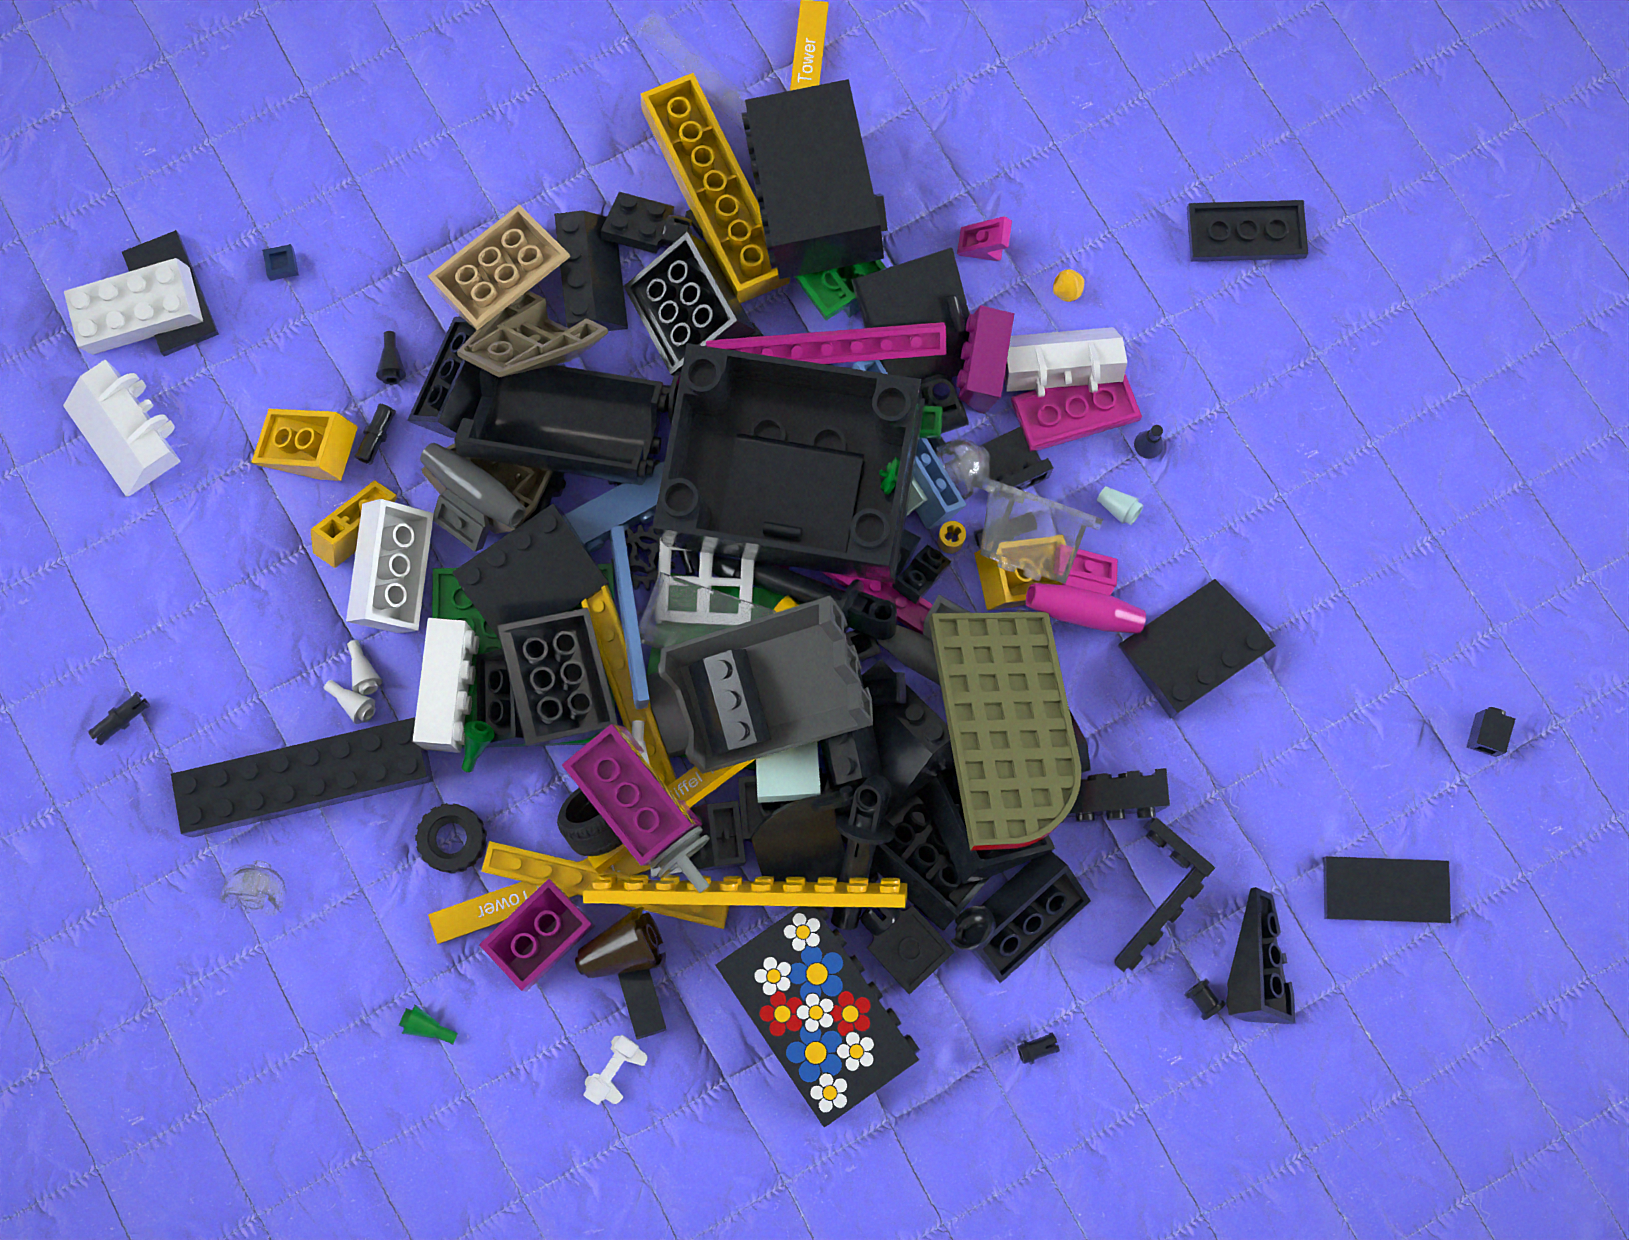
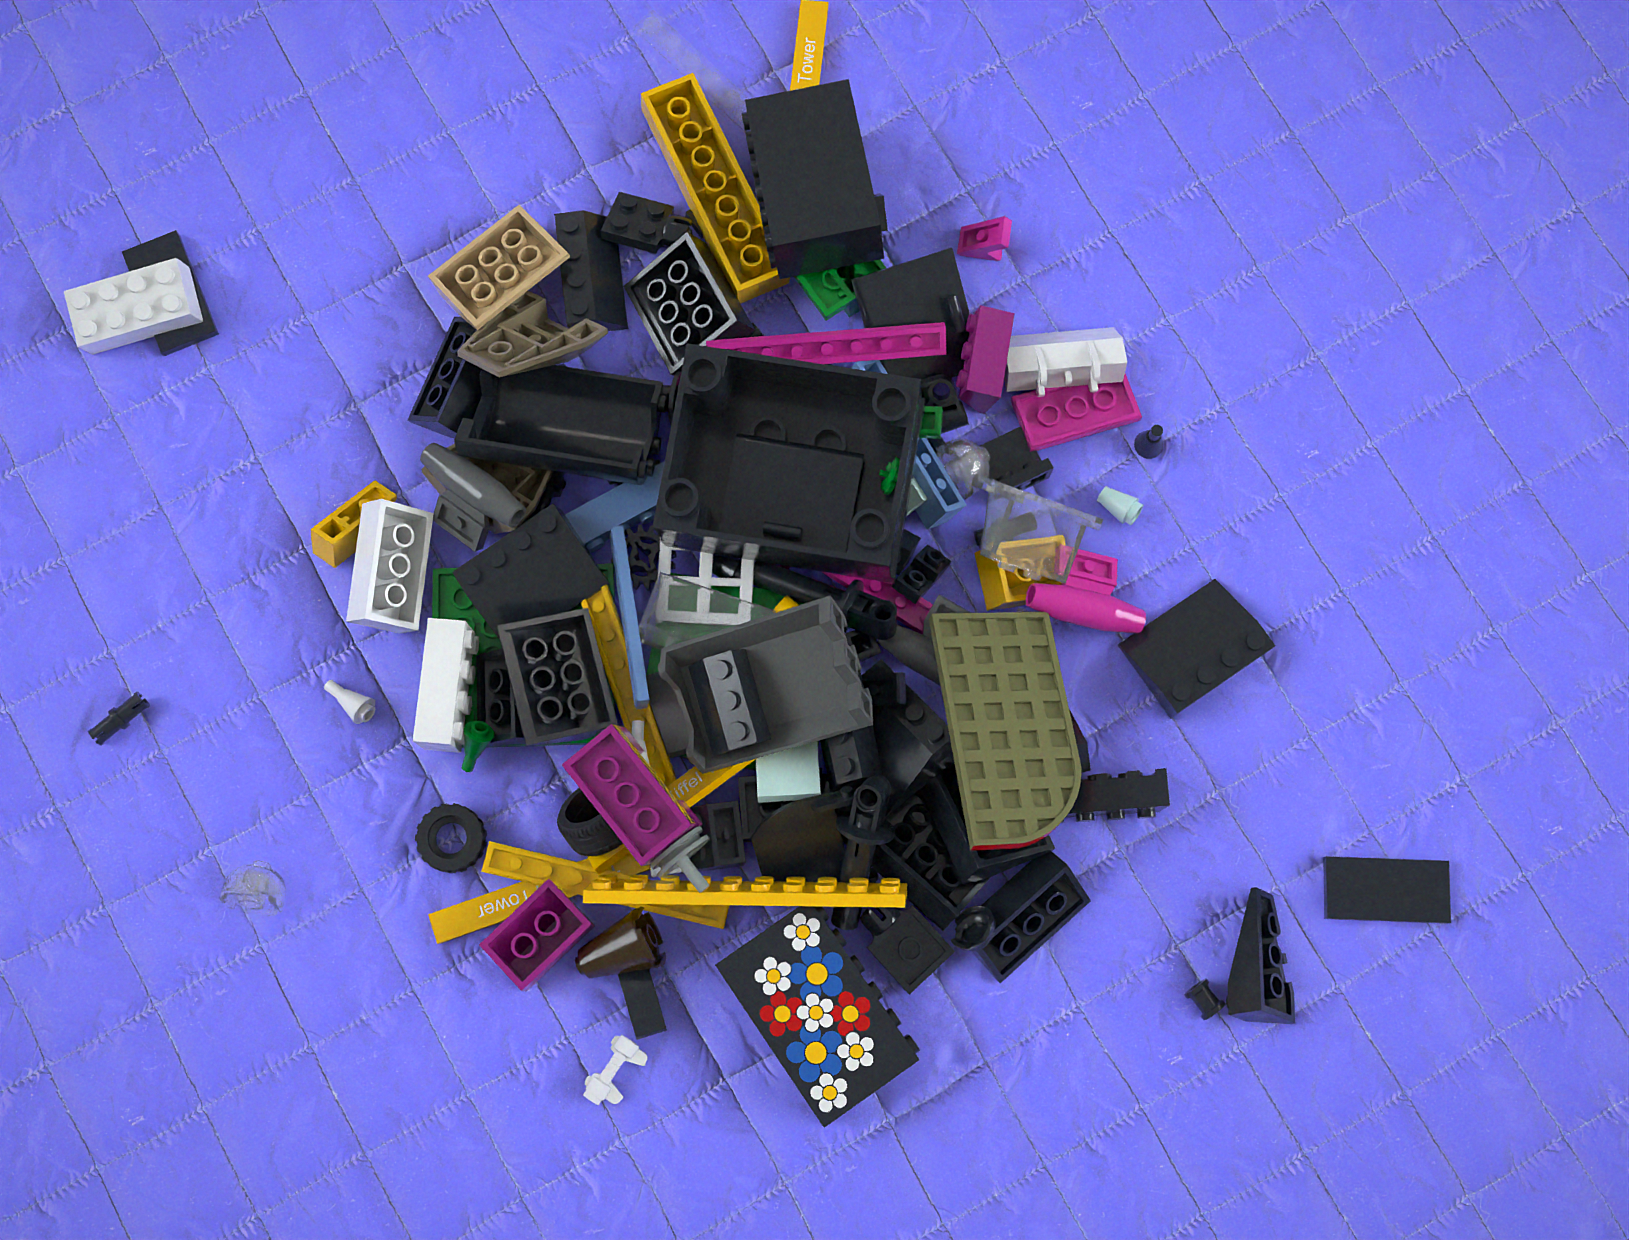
(120, 428): white piece -> none
(280, 262): dark blue plate -> none
(299, 778): black brick -> none
(305, 443): yellow slope -> none
(364, 677): white cone -> none
(375, 434): black pin -> none
(390, 366): black cone -> none
(419, 1023): green cone -> none
(689, 558): black pin -> none
(949, 546): yellow gear -> none
(1037, 1048): black pin -> none
(1068, 285): yellow piece -> none
(1171, 907): black bracket -> none
(1247, 230): black plate -> none
(1491, 732): black brick -> none

